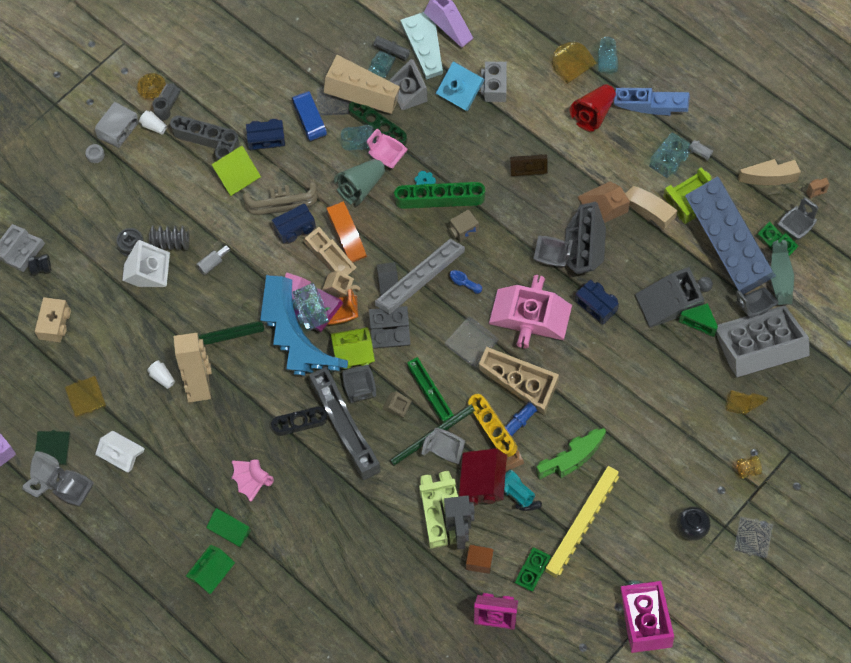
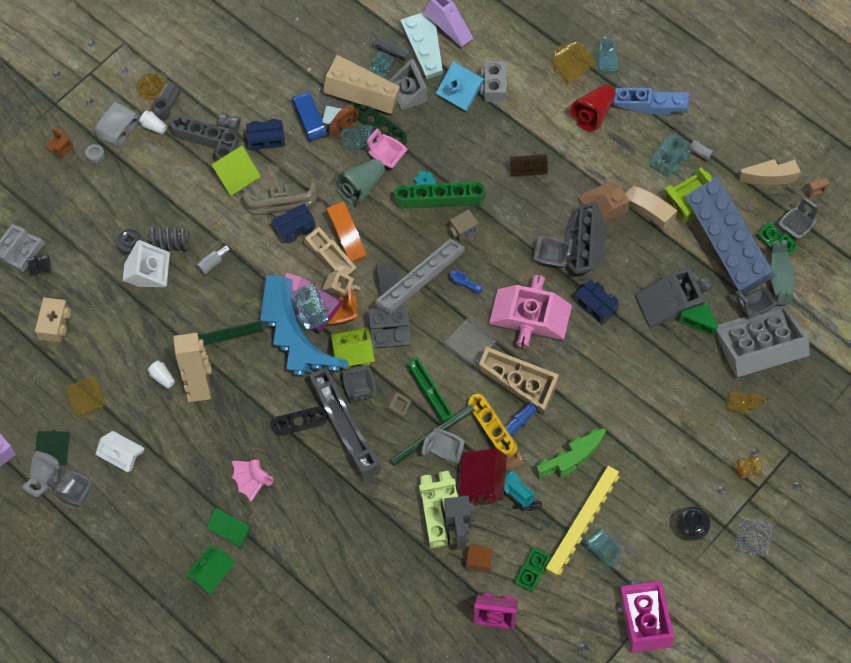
(59, 144): none -> dark orange panel
(229, 122): none -> flat silver wheel
(329, 114): none -> light aqua tile
(343, 120): none -> dark orange tile
(601, 545): none -> clear light blue piece

